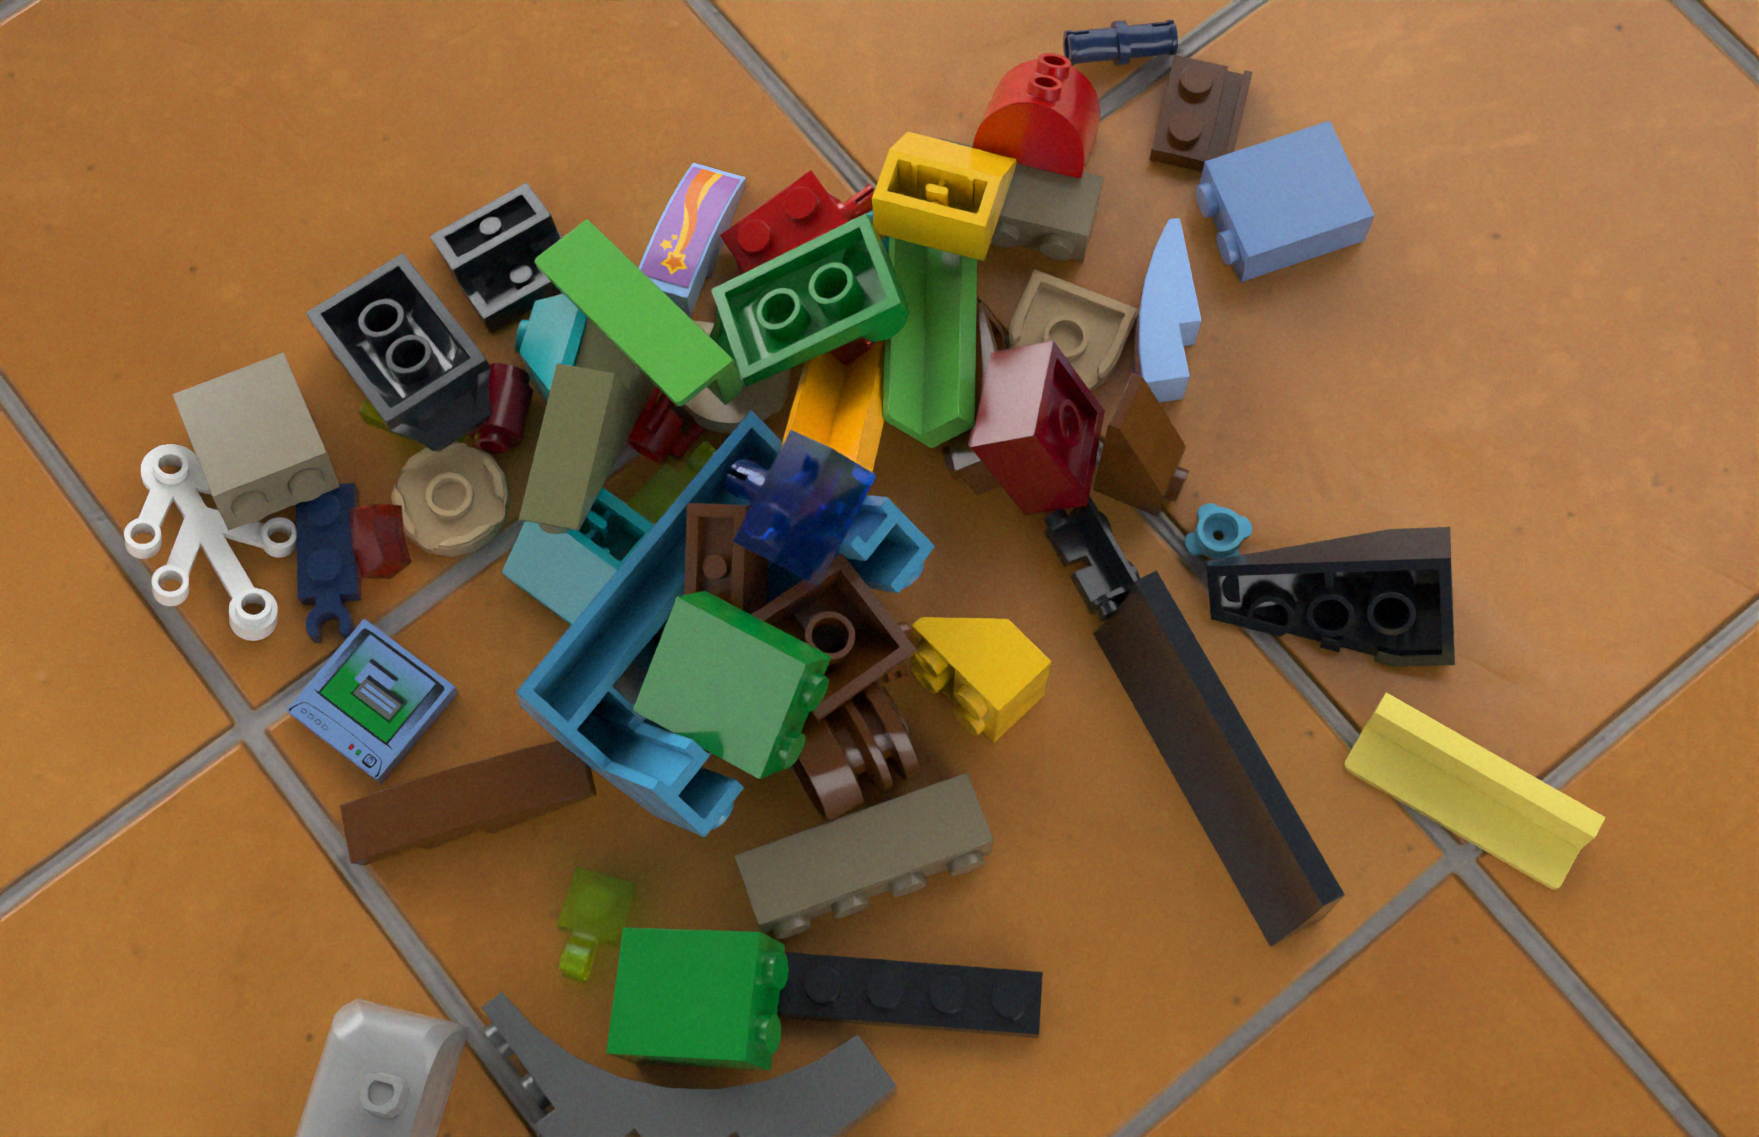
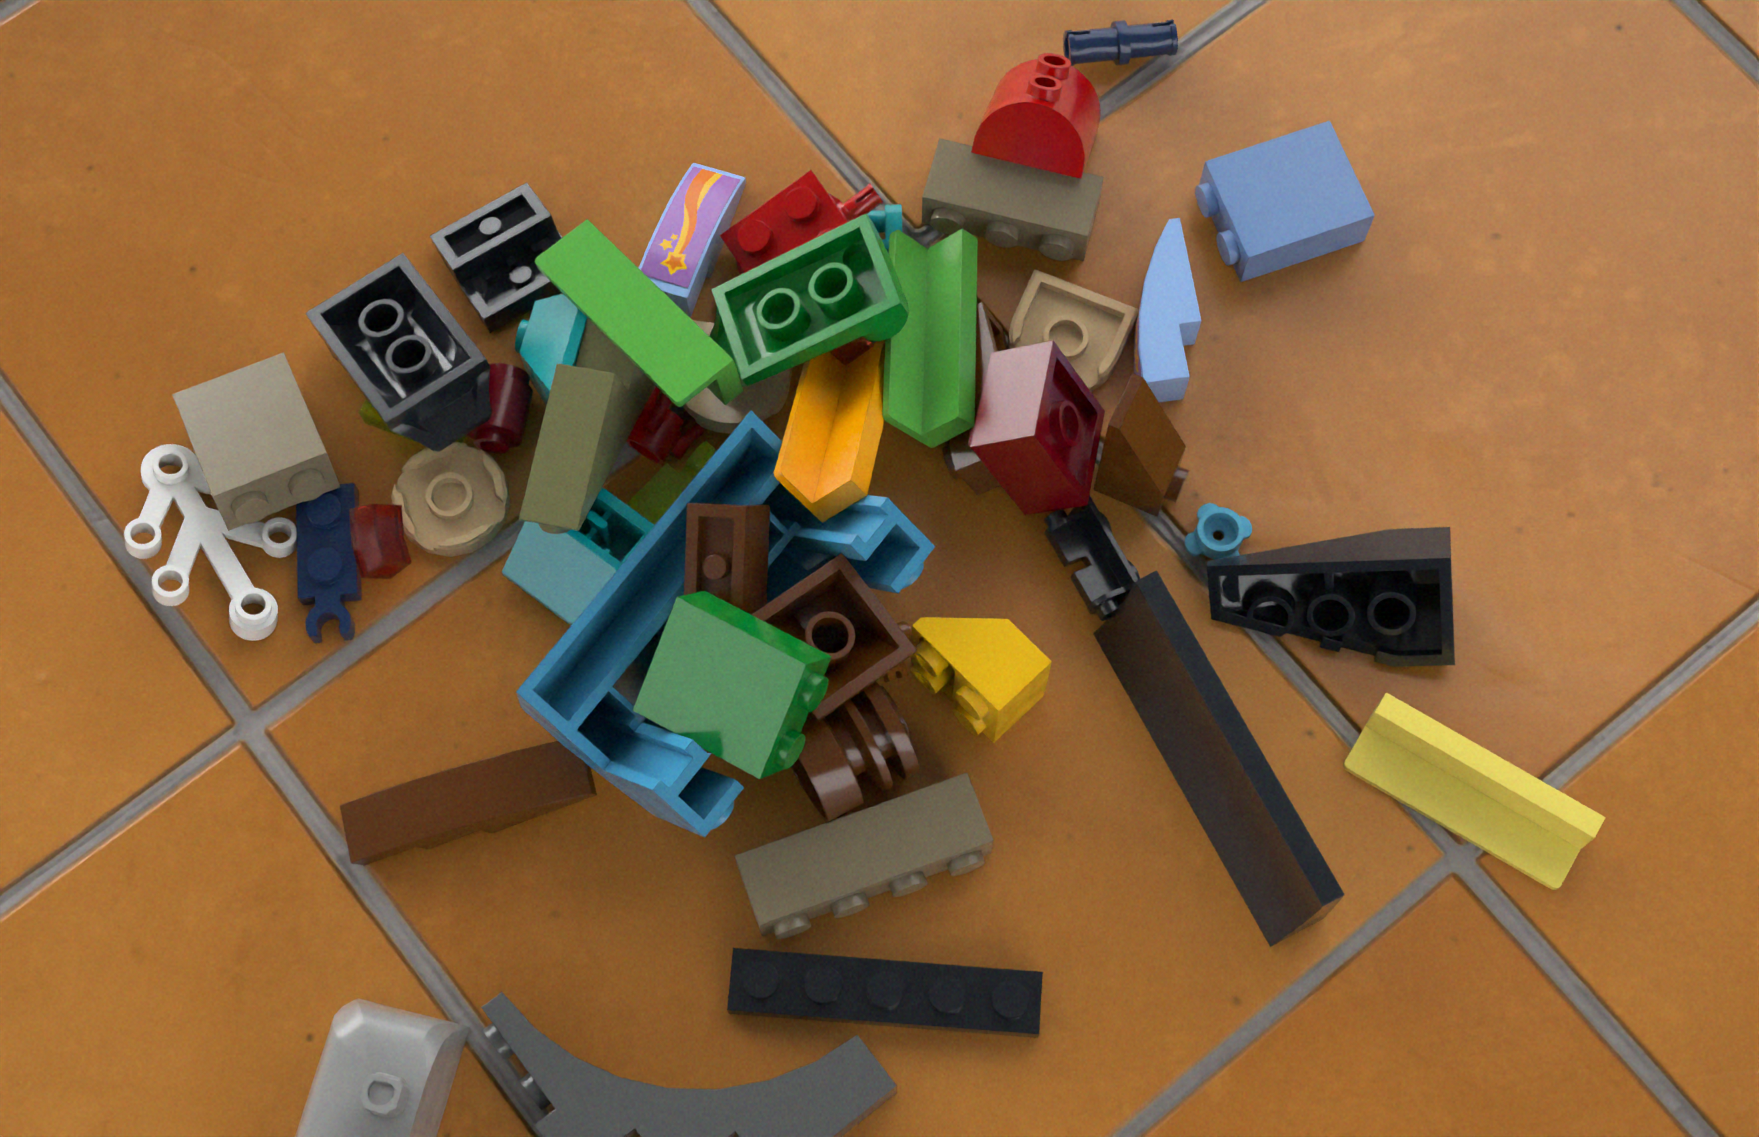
(372, 701): medium blue tile -> none
(593, 914): clear neon green plate -> none
(697, 998): green brick -> none
(800, 505): clear blue brick -> none
(941, 195): yellow slope -> none
(1199, 113): reddish brown plate -> none

